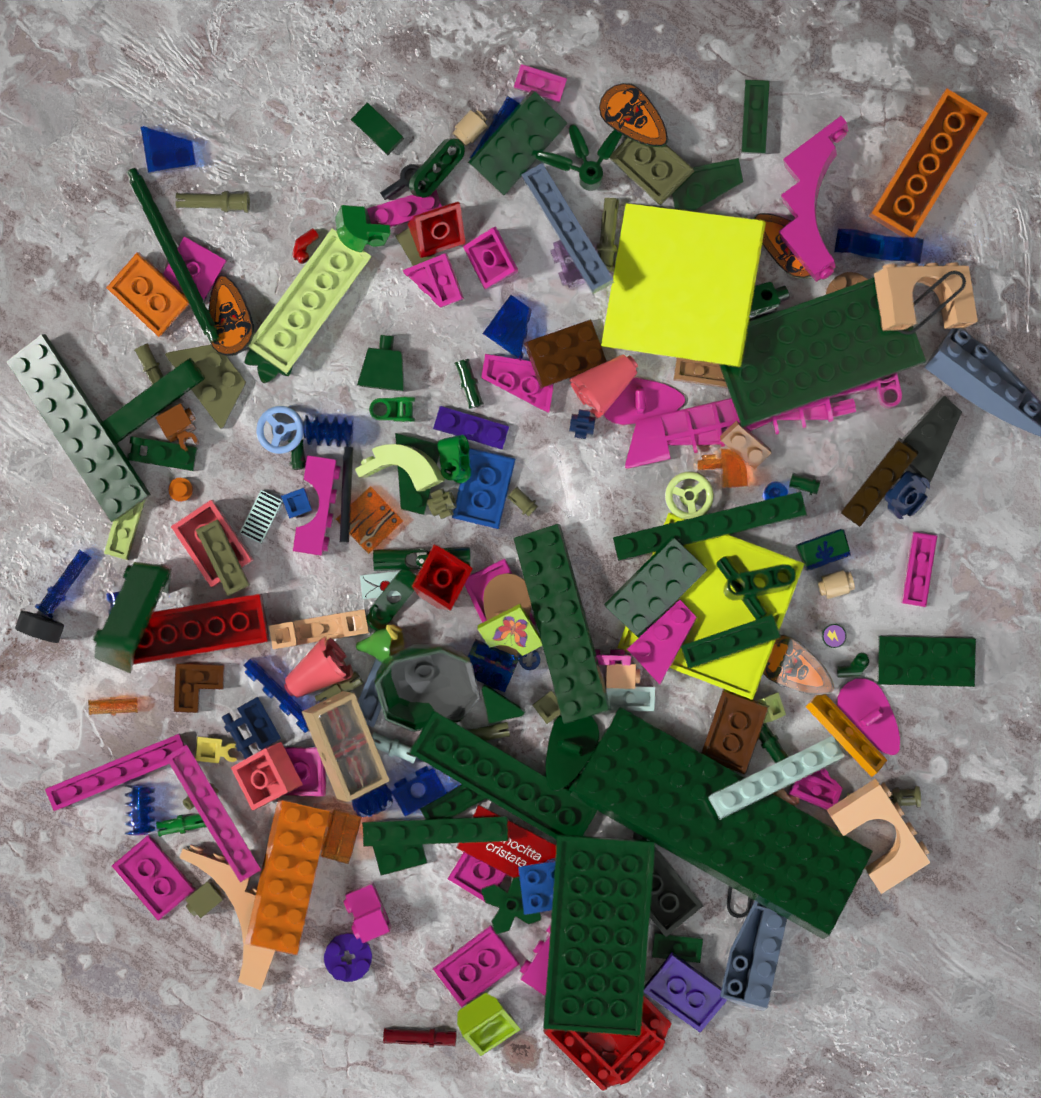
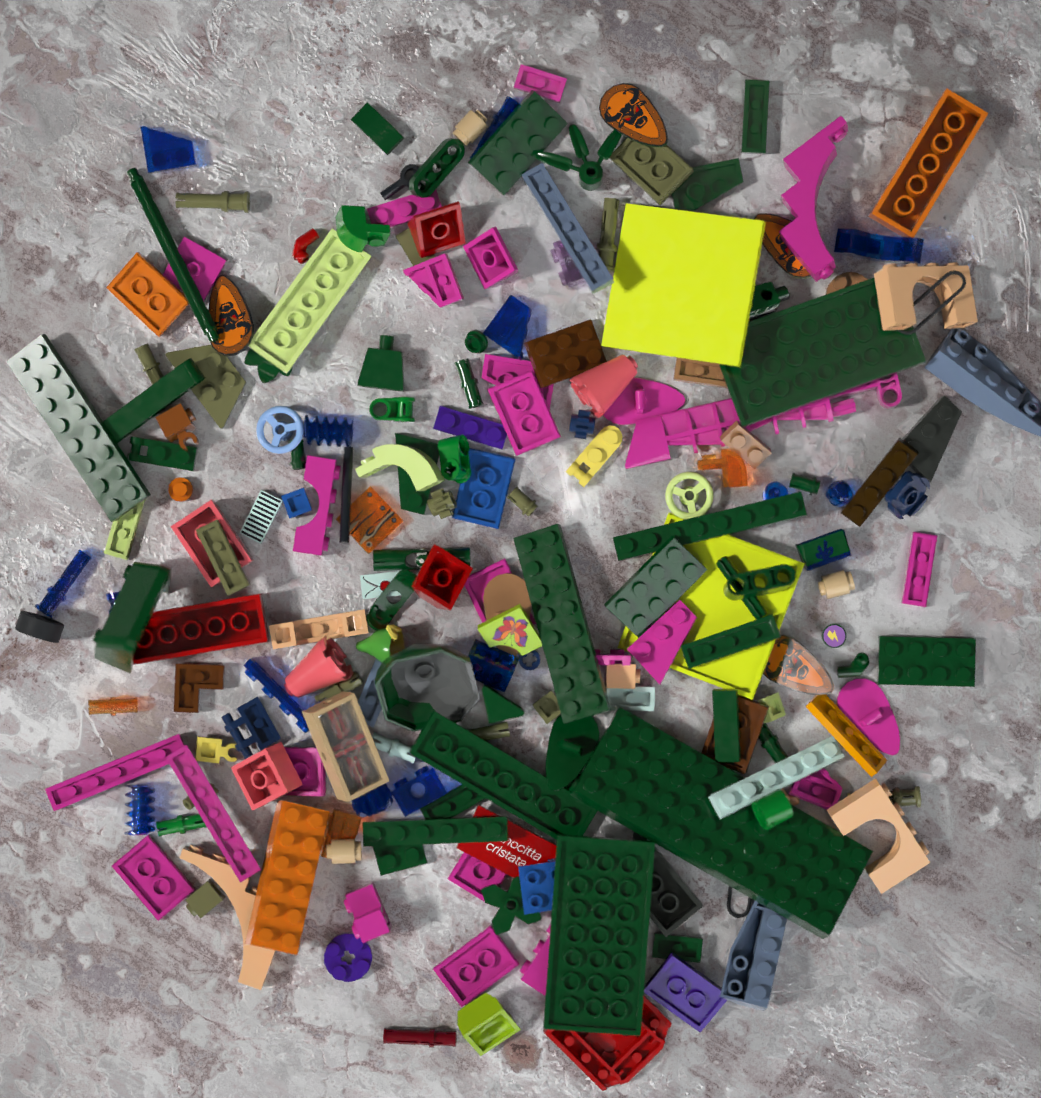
(344, 851): none -> tan brick
(476, 341): none -> dark green plate
(524, 412): none -> dark pink tile
(596, 454): none -> light yellow plate
(726, 725): none -> dark green tile
(772, 809): none -> green piece
(839, 493): none -> clear blue piece

